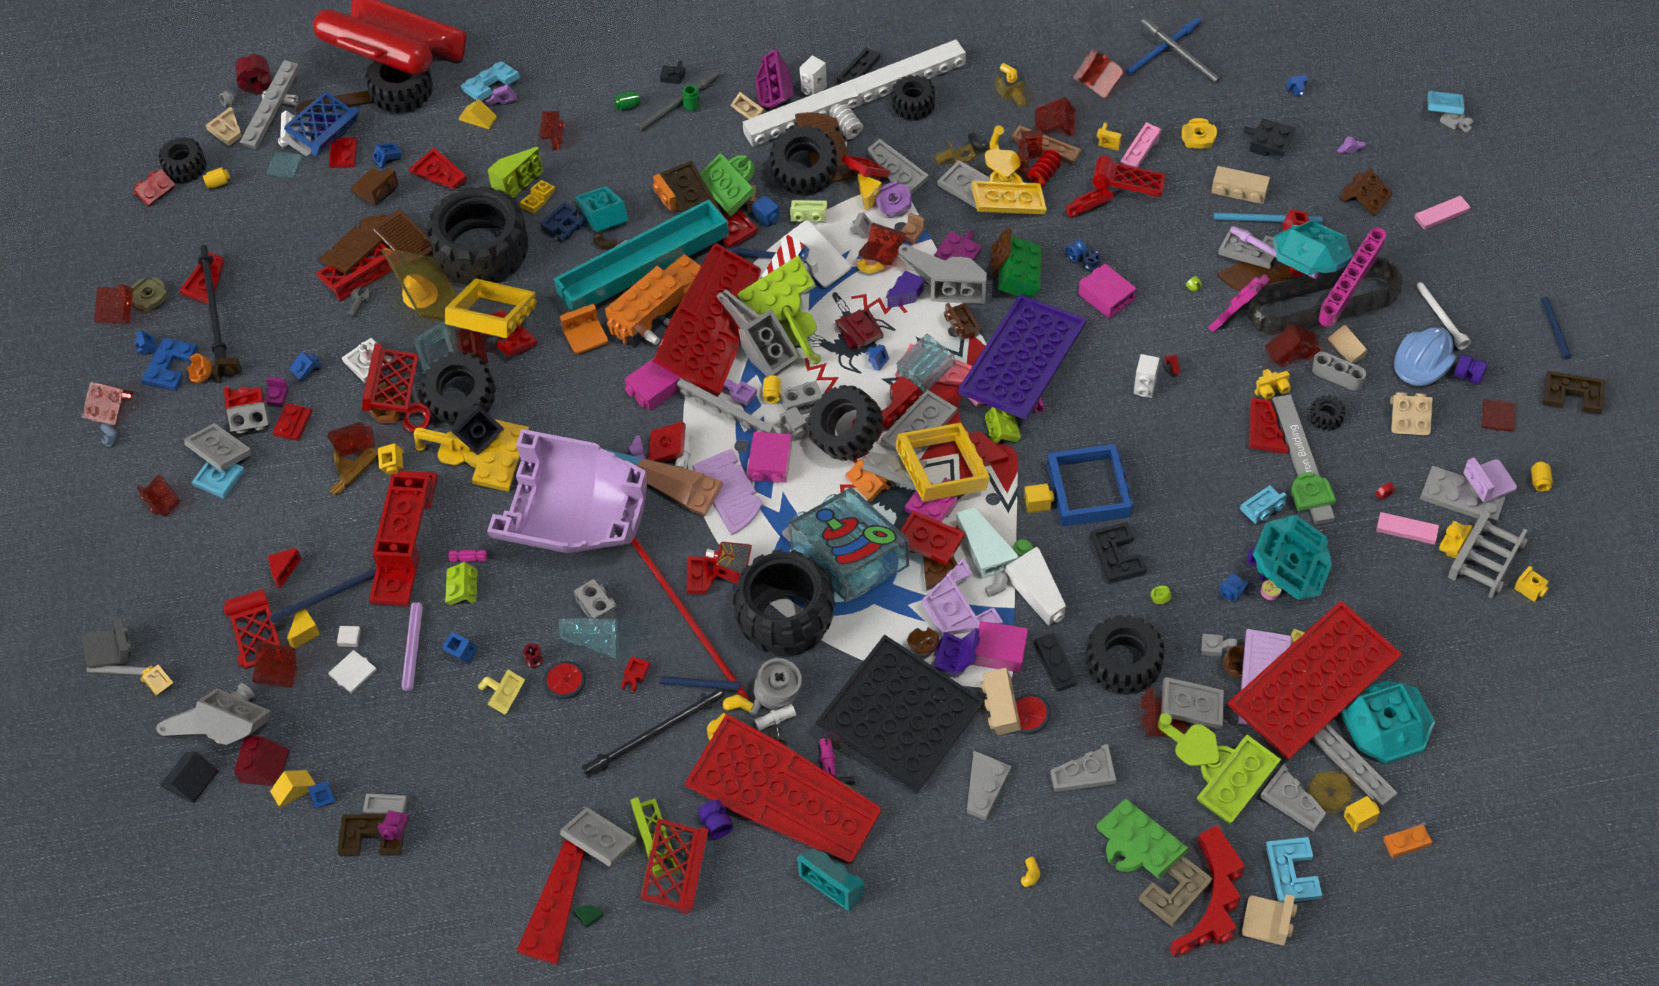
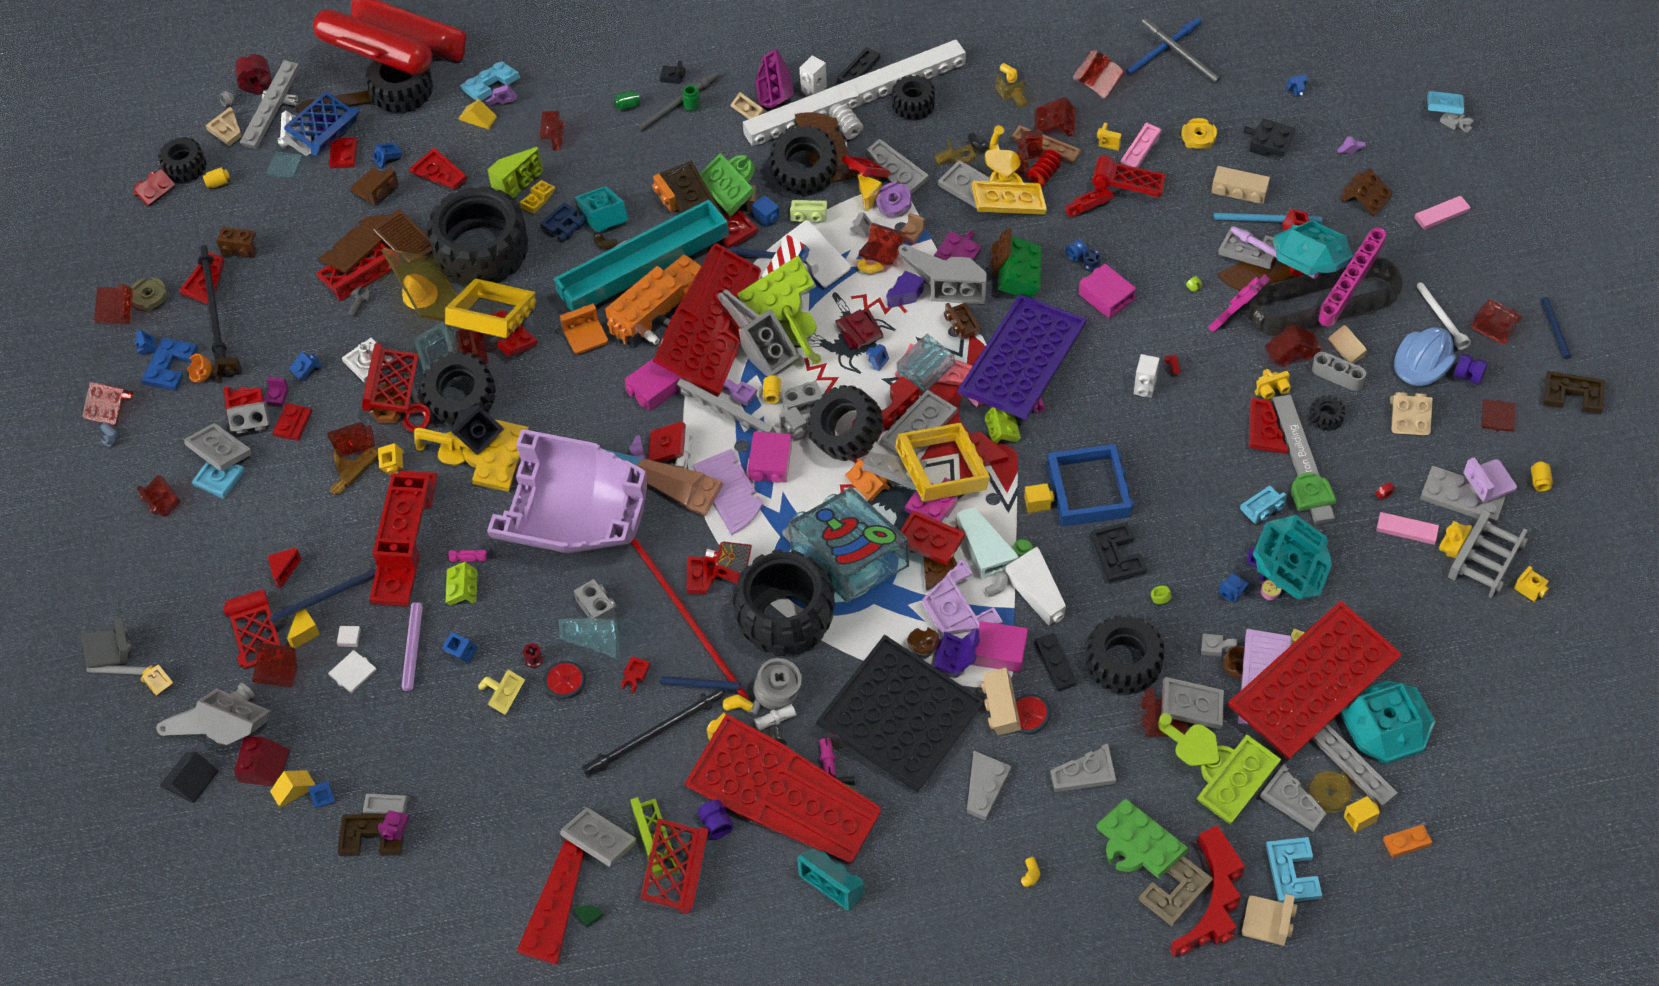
(237, 242): none -> reddish brown bracket
(1496, 321): none -> clear red brick

